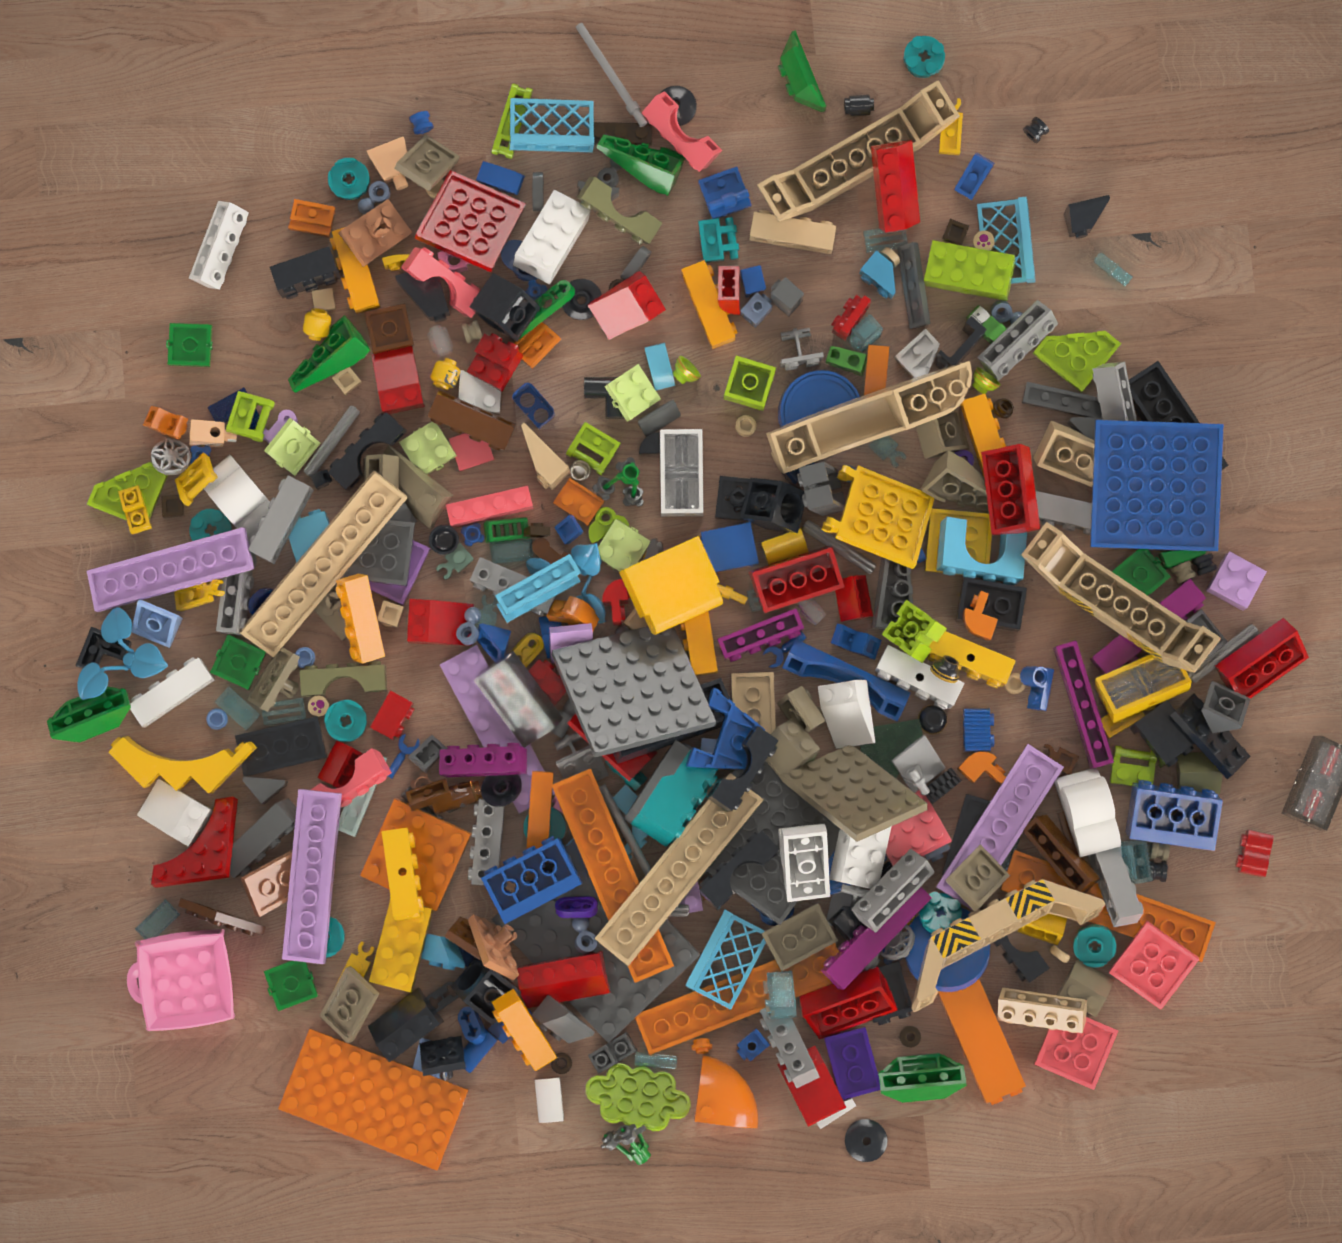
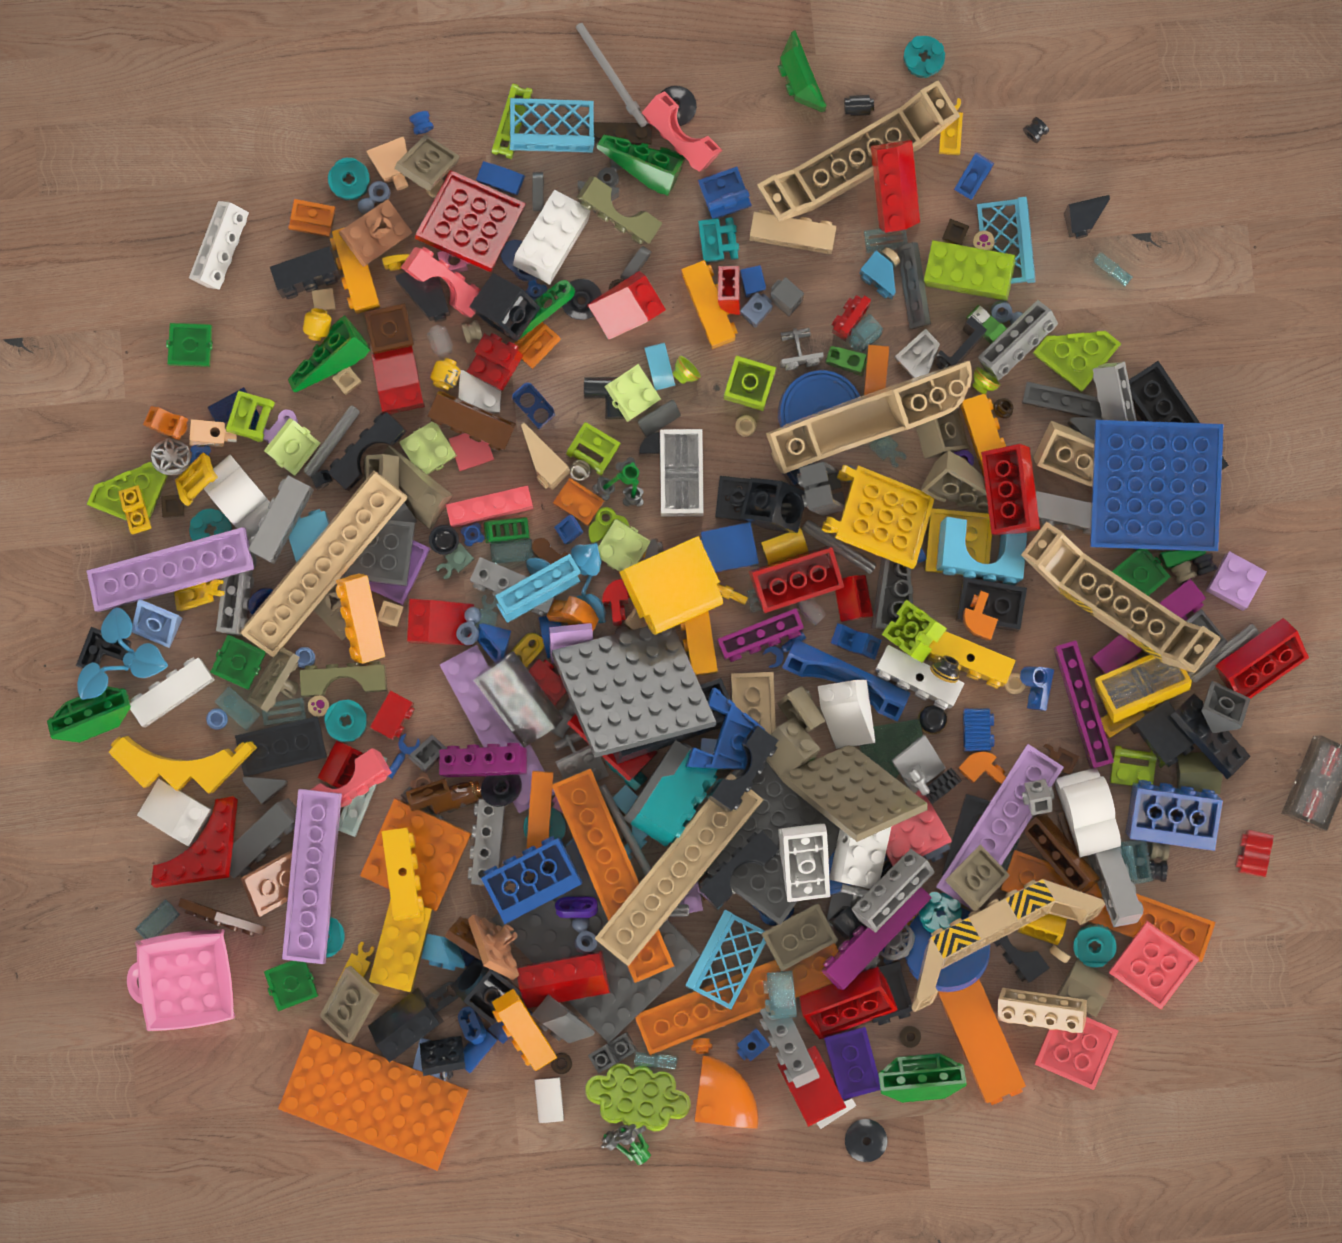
(537, 530): dark brown plate -> none
(1038, 797): none -> light grey brick

